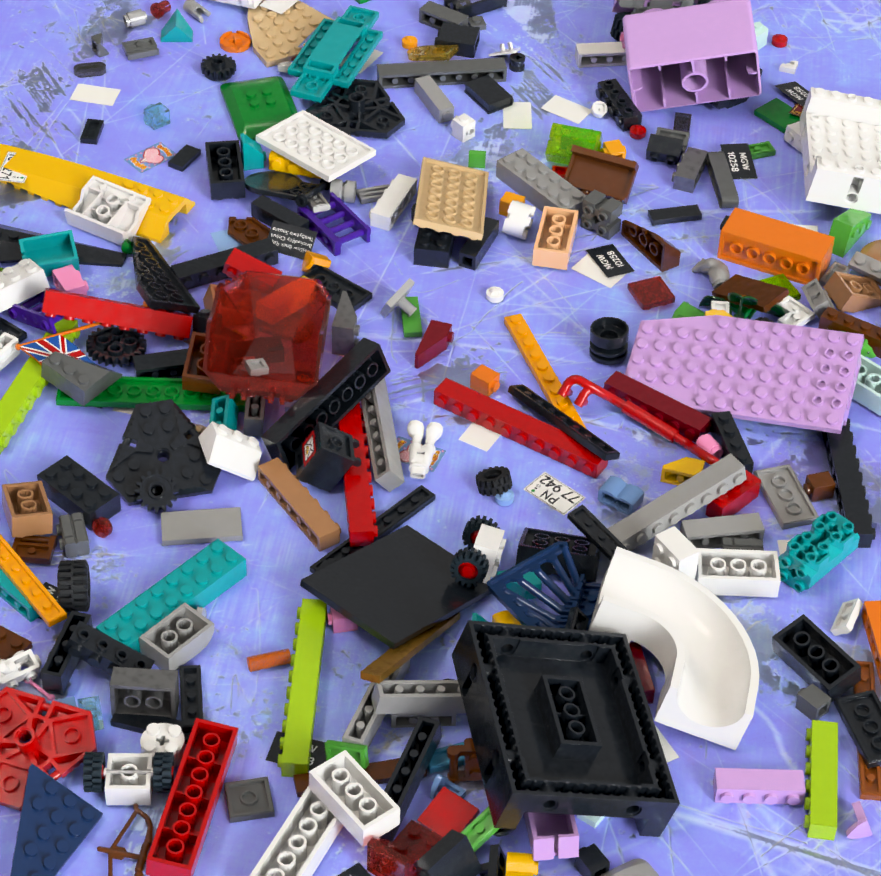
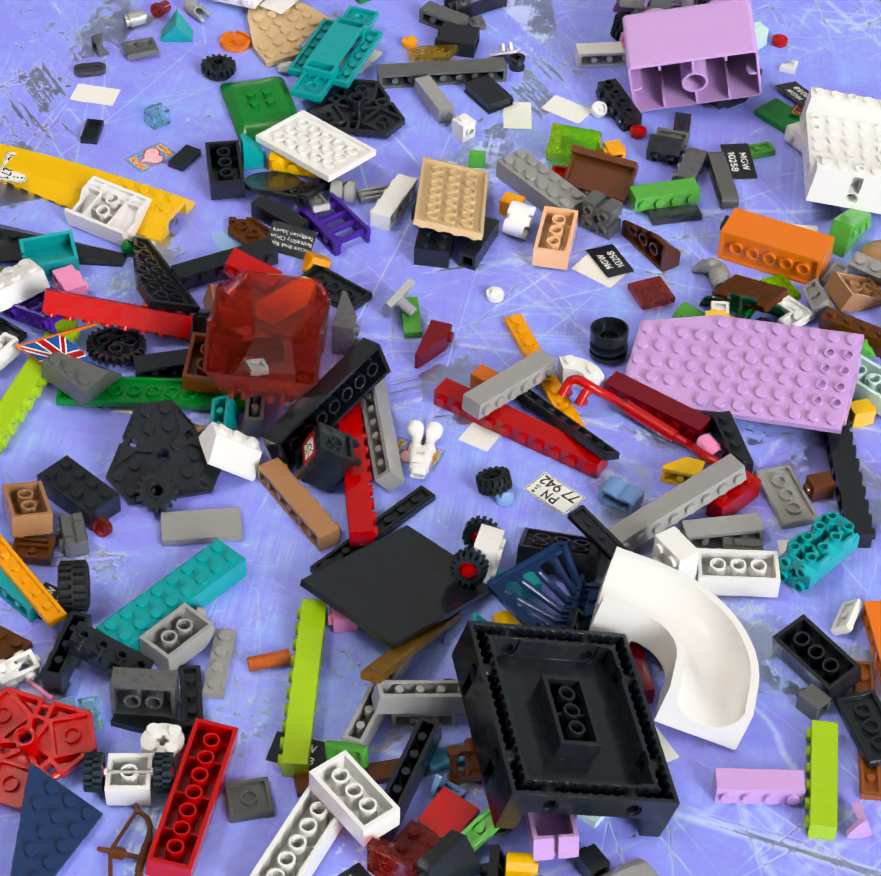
(219, 664): none -> light grey plate
(508, 384): none -> light grey brick
(573, 365): none -> white brick
(664, 194): none -> bright green brick
(861, 413): none -> yellow brick

